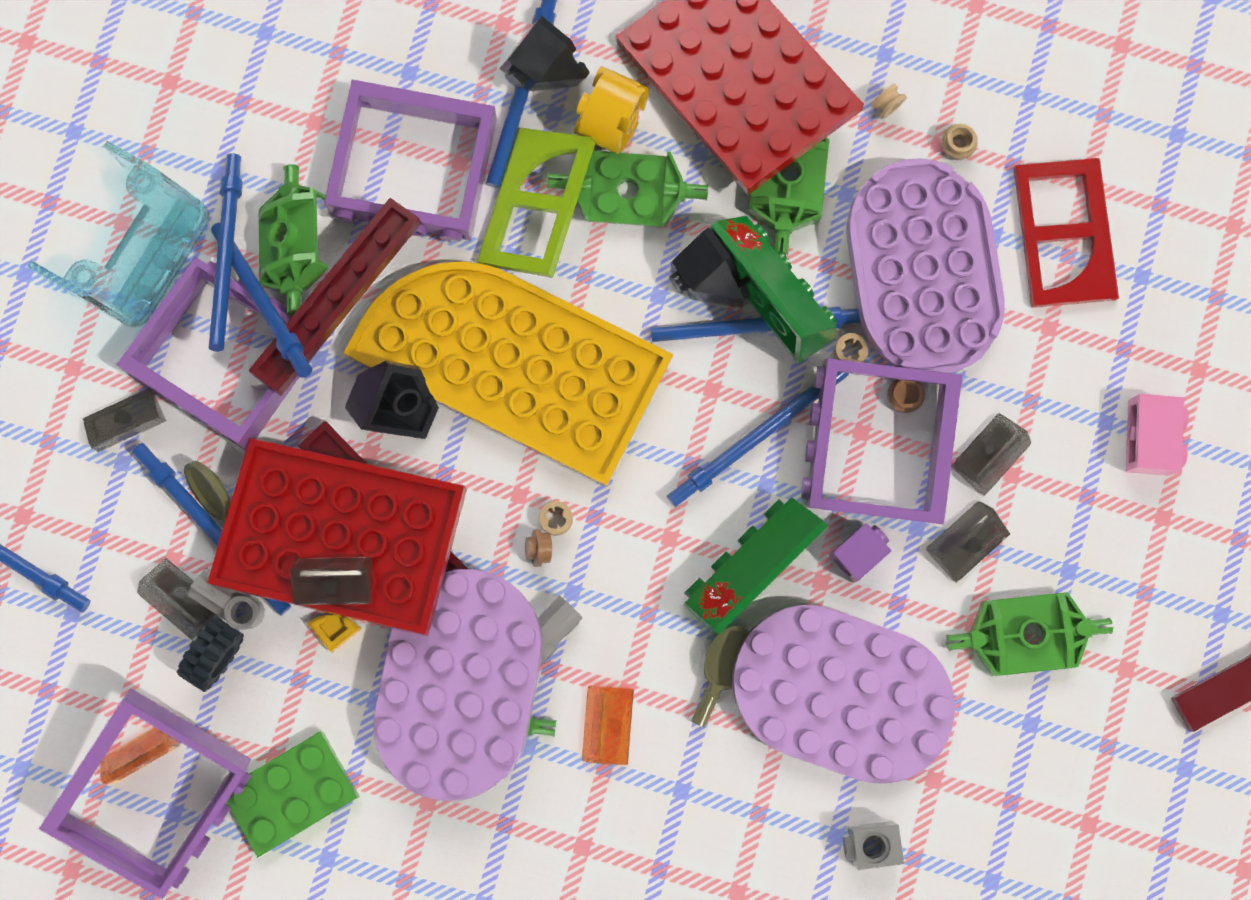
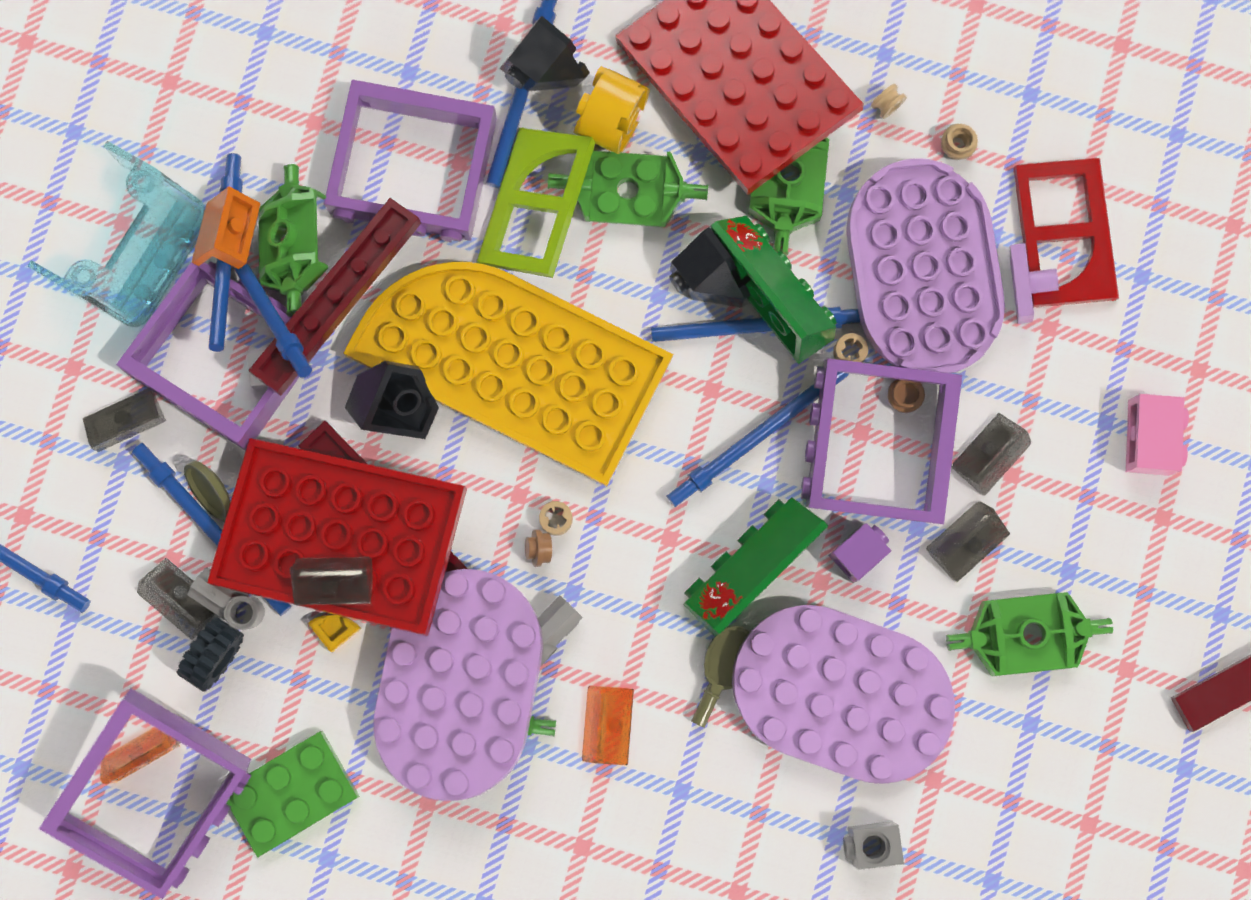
(227, 228): none -> orange panel
(1027, 283): none -> lavender tile

